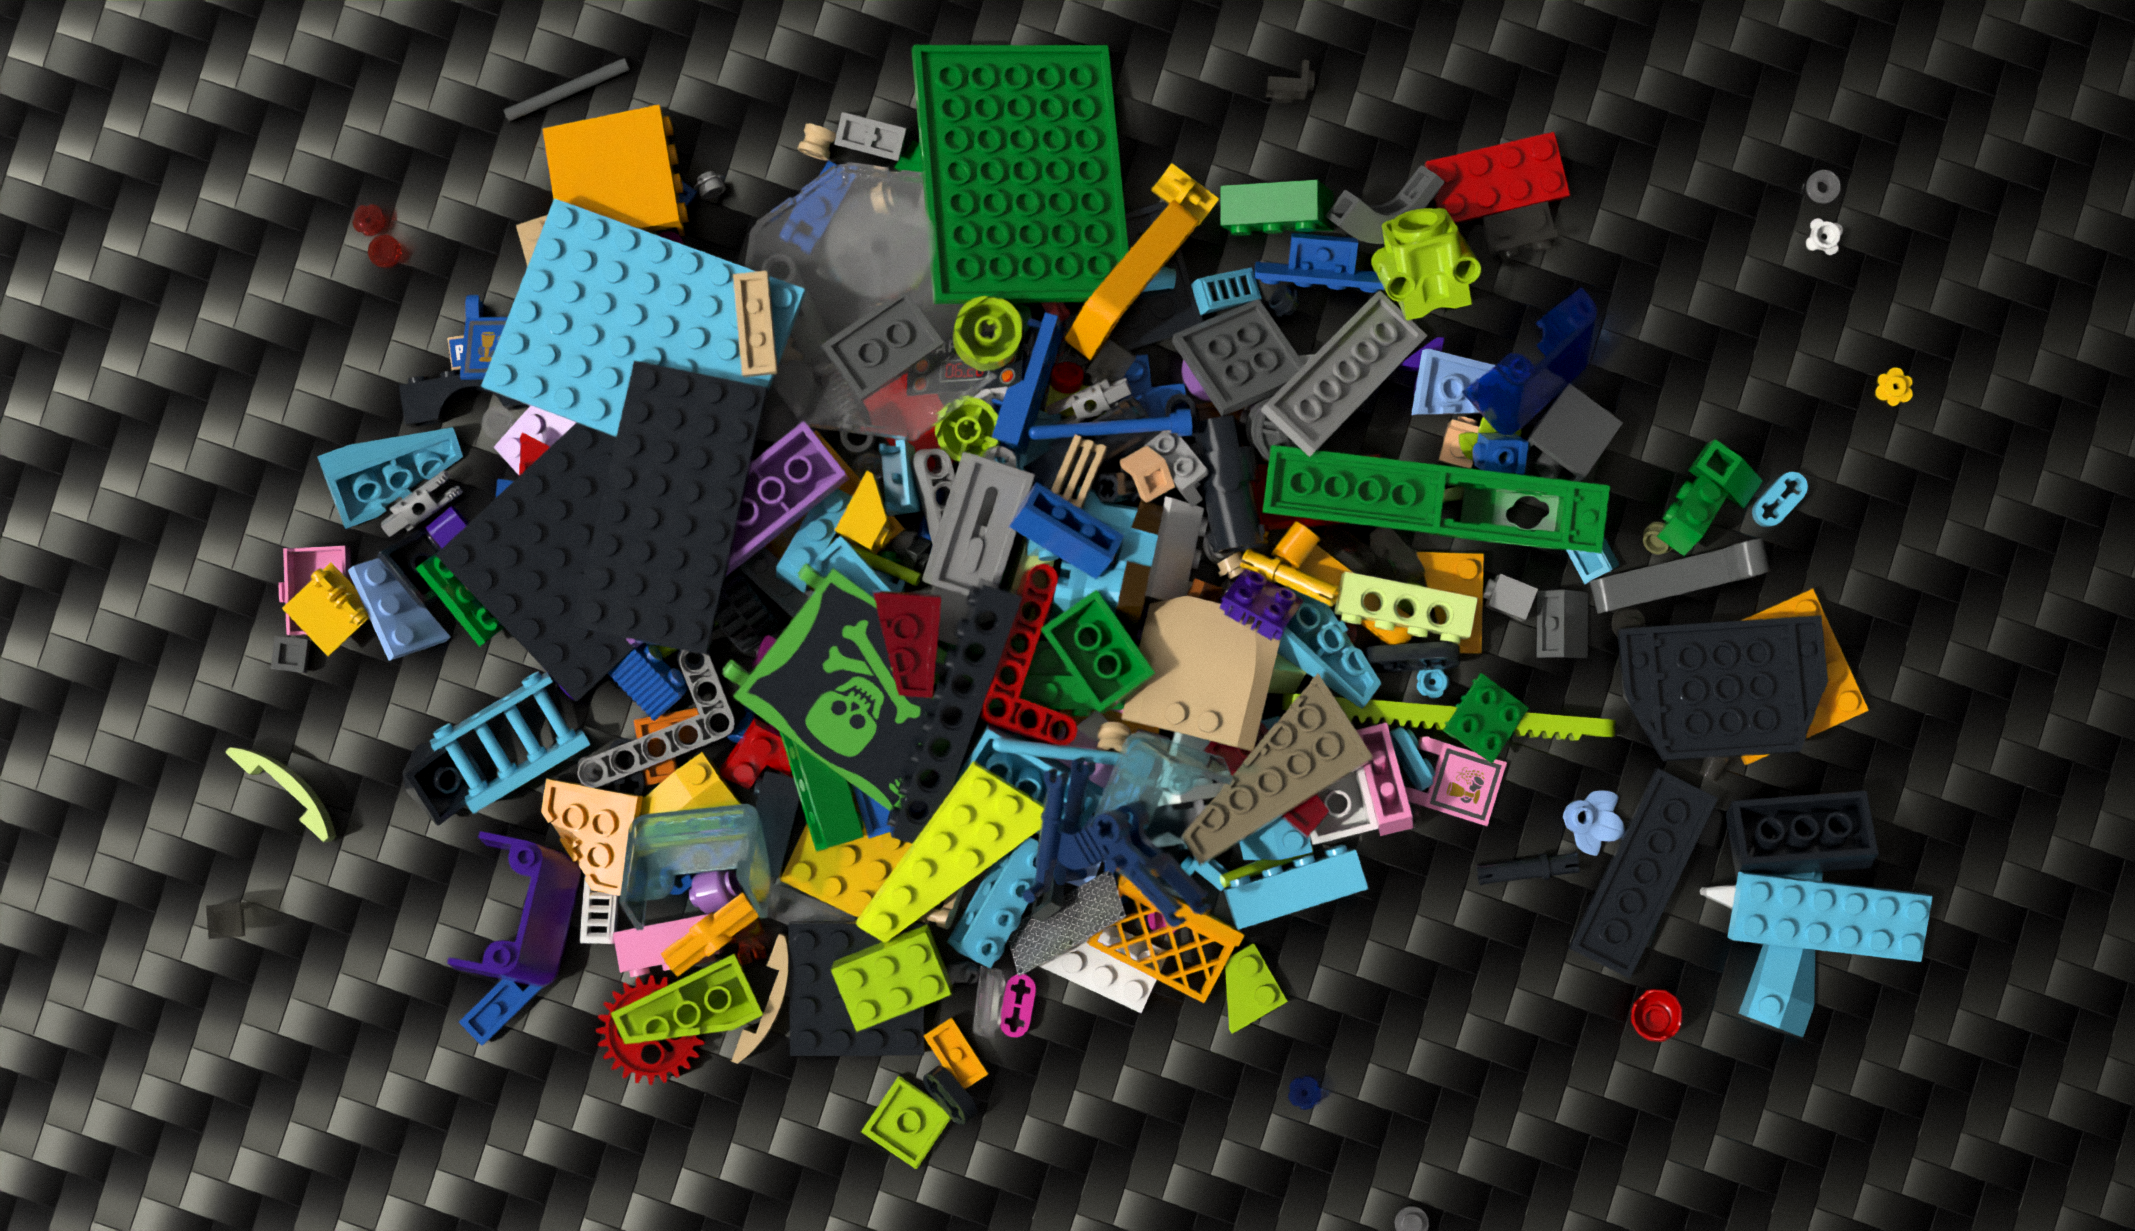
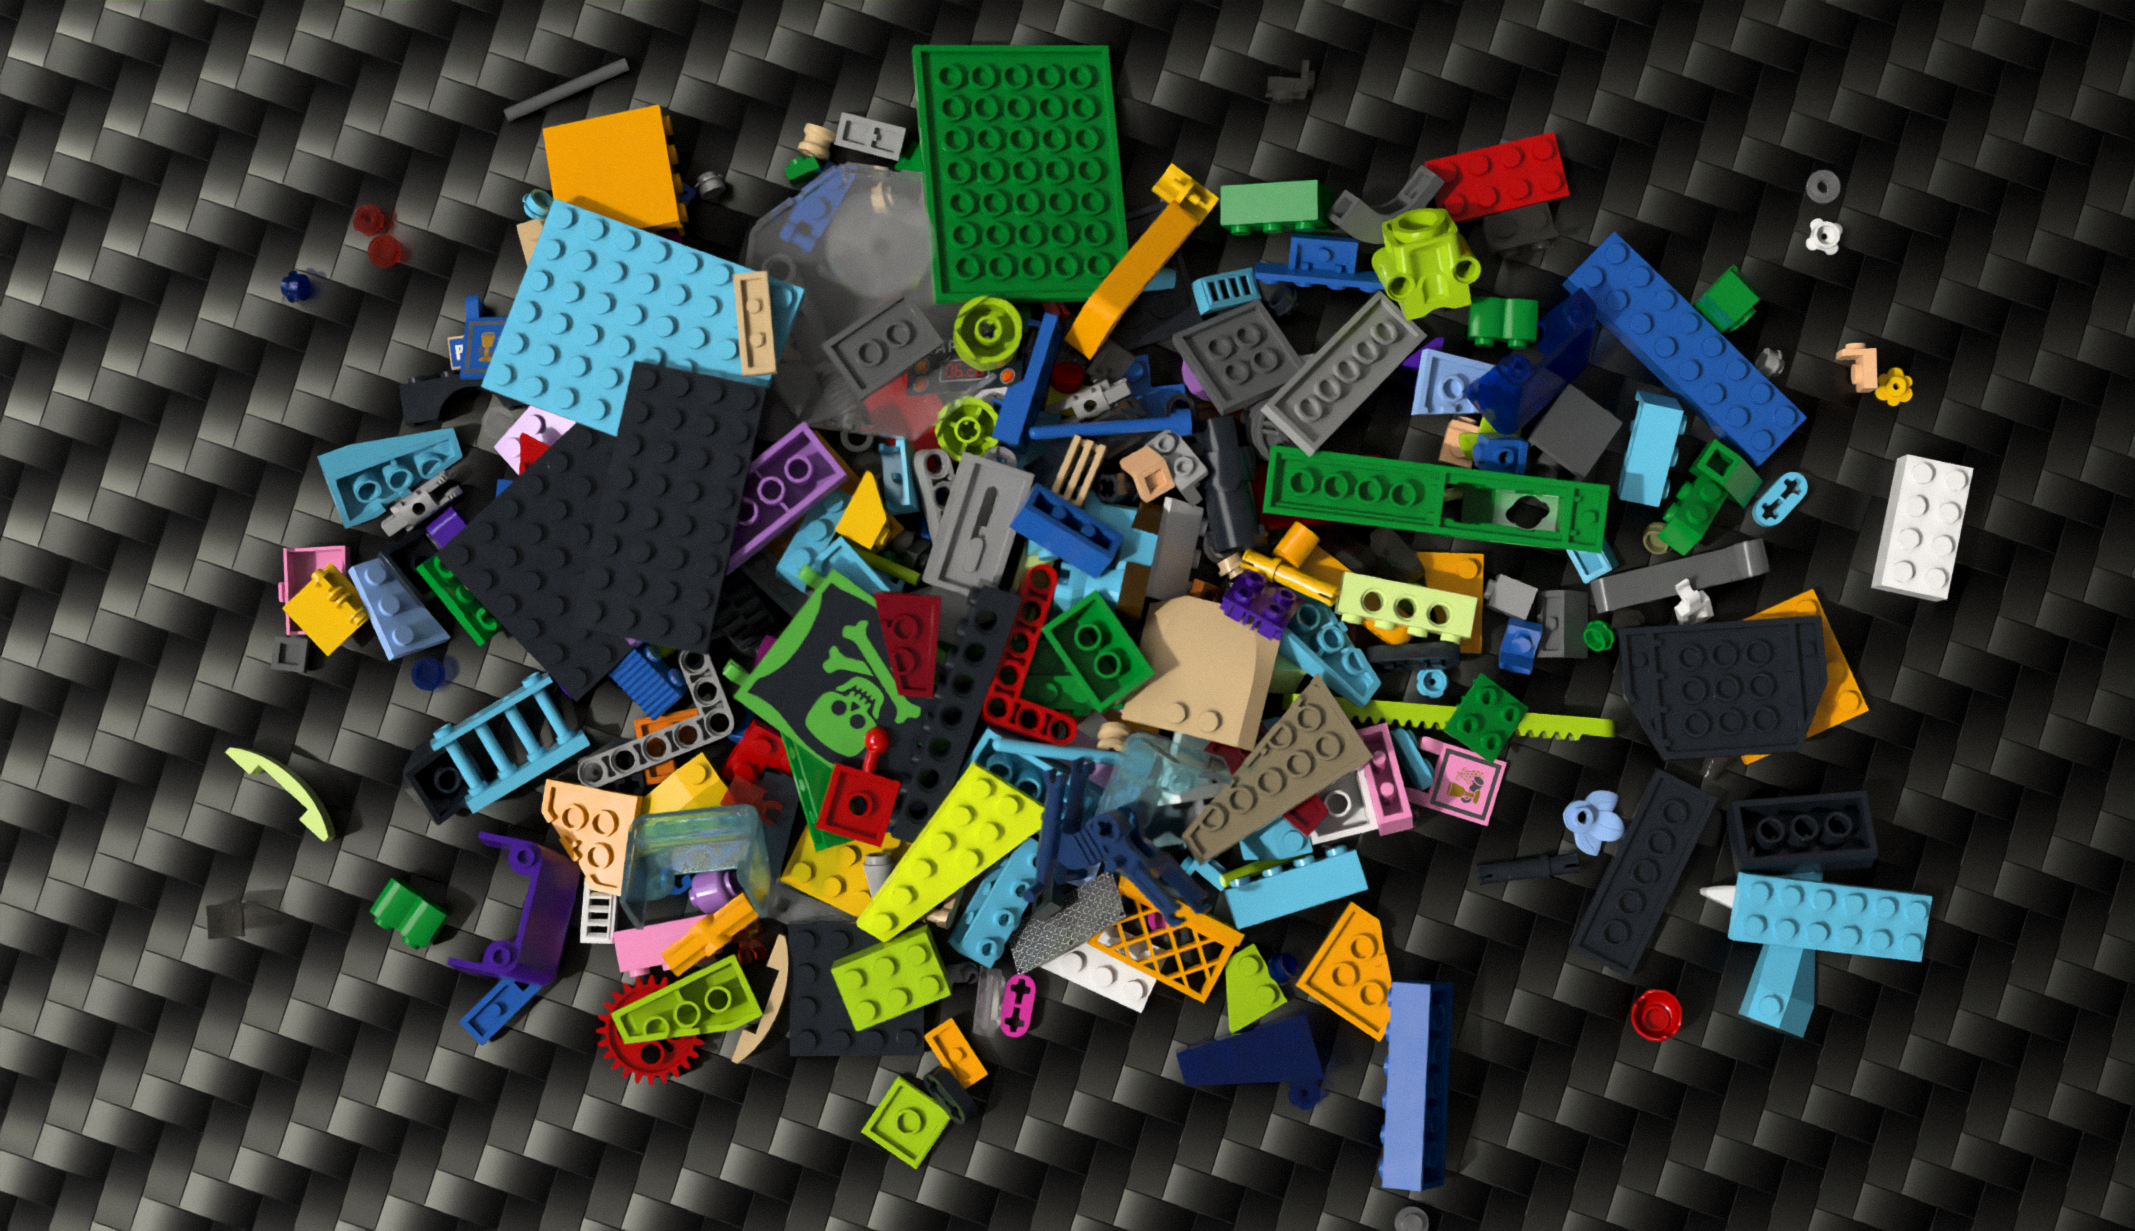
(295, 287): none -> clear blue plate
(409, 913): none -> green brick
(428, 674): none -> clear blue plate
(537, 204): none -> medium azure plate
(747, 792): none -> clear red plate
(802, 169): none -> green plate
(877, 791): none -> red plate
(877, 869): none -> light grey cone
(1257, 1054): none -> clear blue wedge
(1282, 968): none -> clear blue plate
(1352, 972): none -> light orange plate
(1416, 1084): none -> brick
(1502, 321): none -> green brick
(1519, 646): none -> blue bracket
(1599, 635): none -> green plate
(1651, 449): none -> medium azure wedge
(1685, 351): none -> blue brick
(1694, 606): none -> white plate
(1728, 301): none -> green wedge
(1770, 363): none -> light grey plate
(1865, 370): none -> light nougat bracket
(1922, 528): none -> white brick

